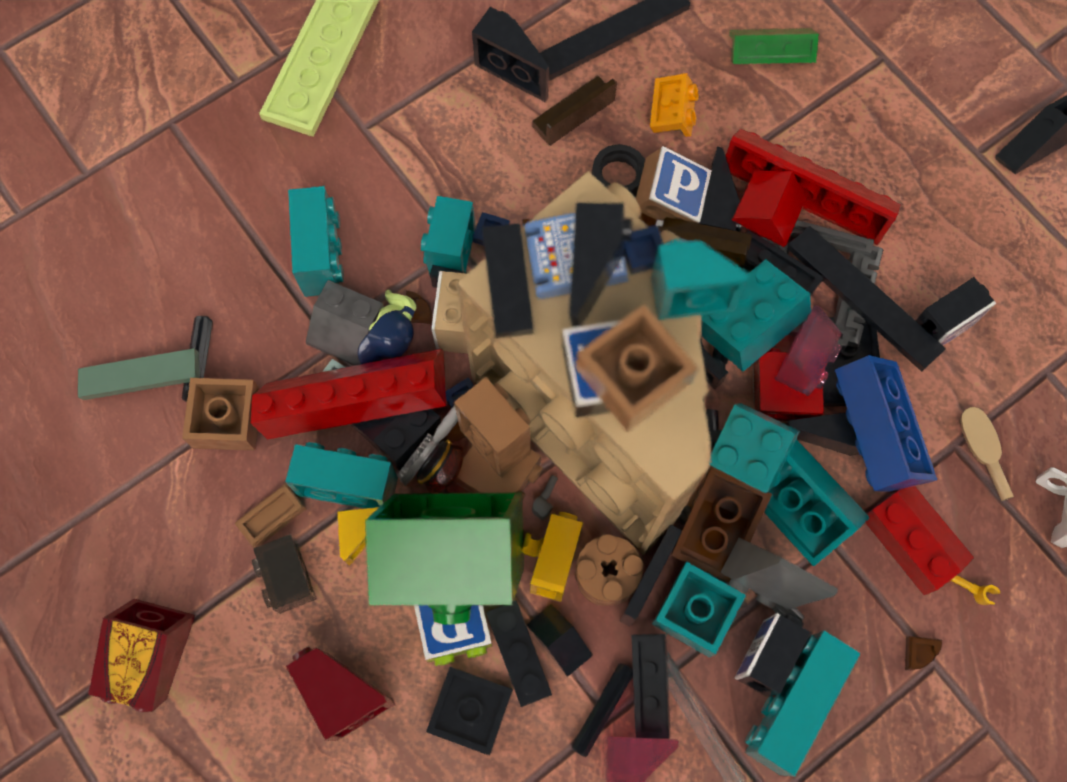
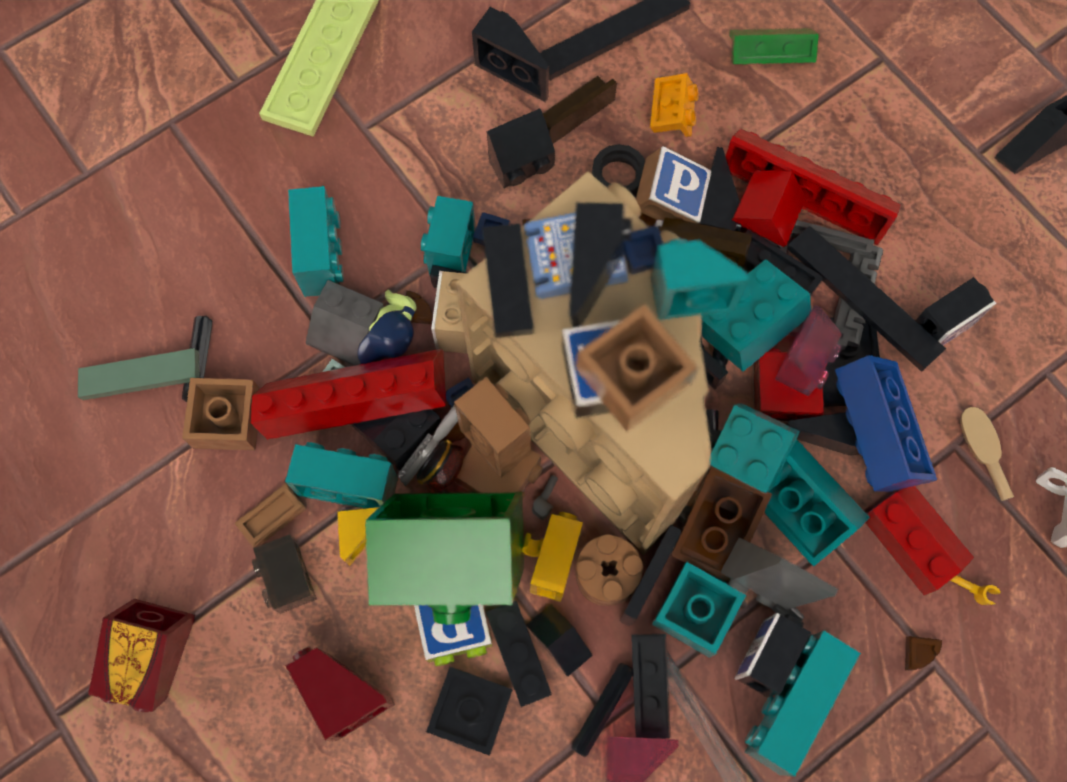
(520, 149): none -> black slope

